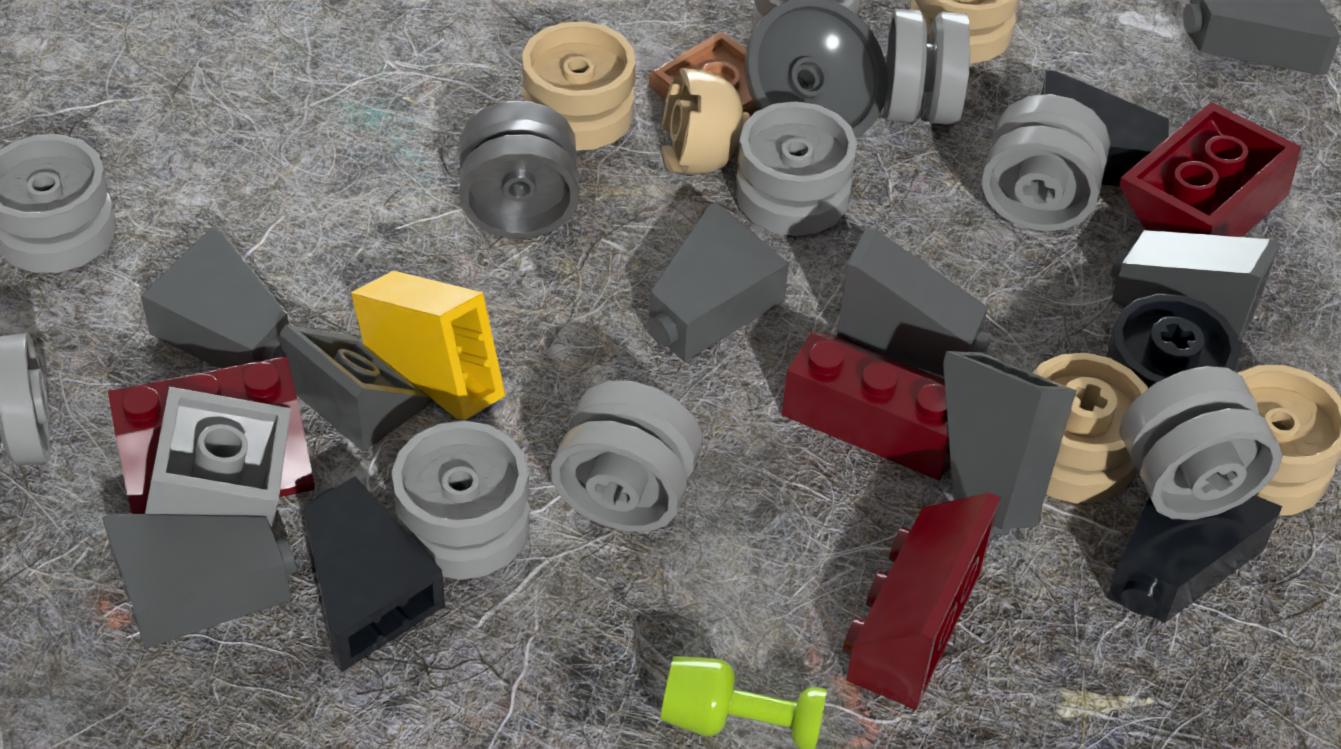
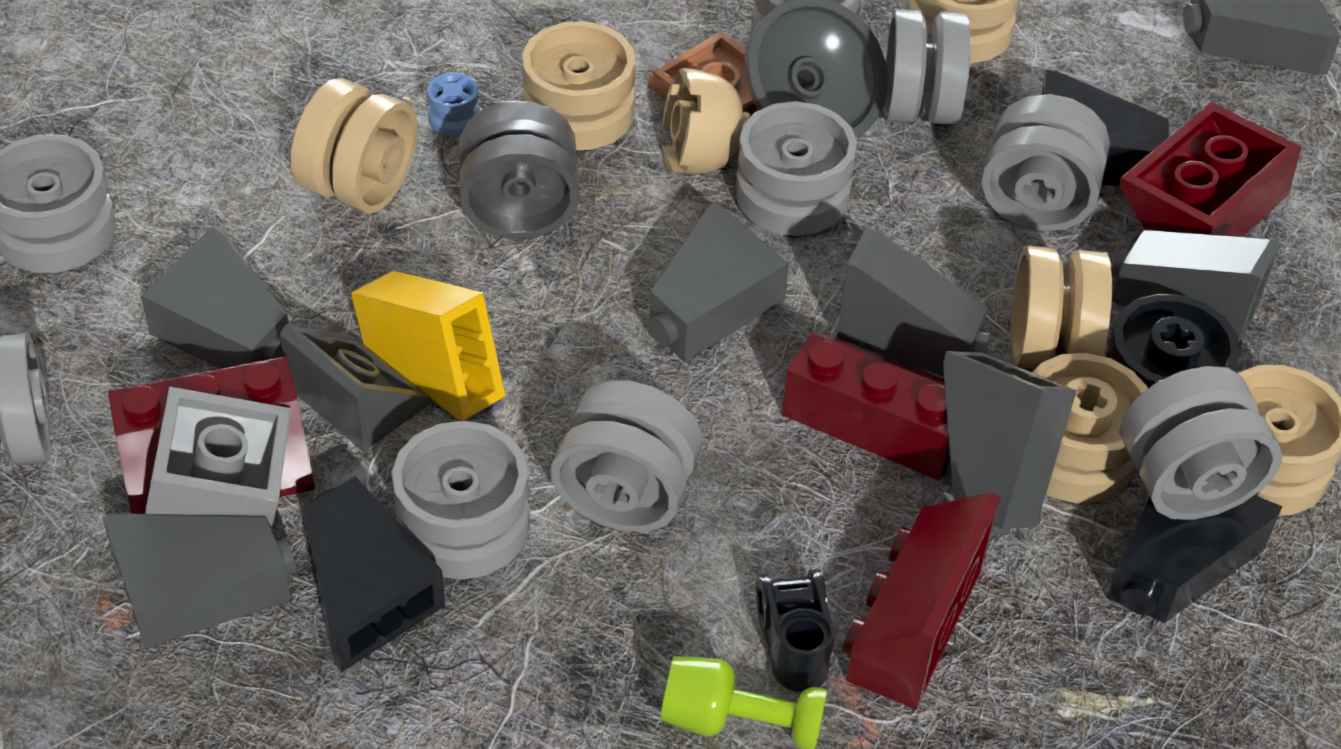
(354, 145): none -> tan wheel
(451, 103): none -> medium blue wheel
(796, 628): none -> black piece
(1059, 307): none -> tan wheel

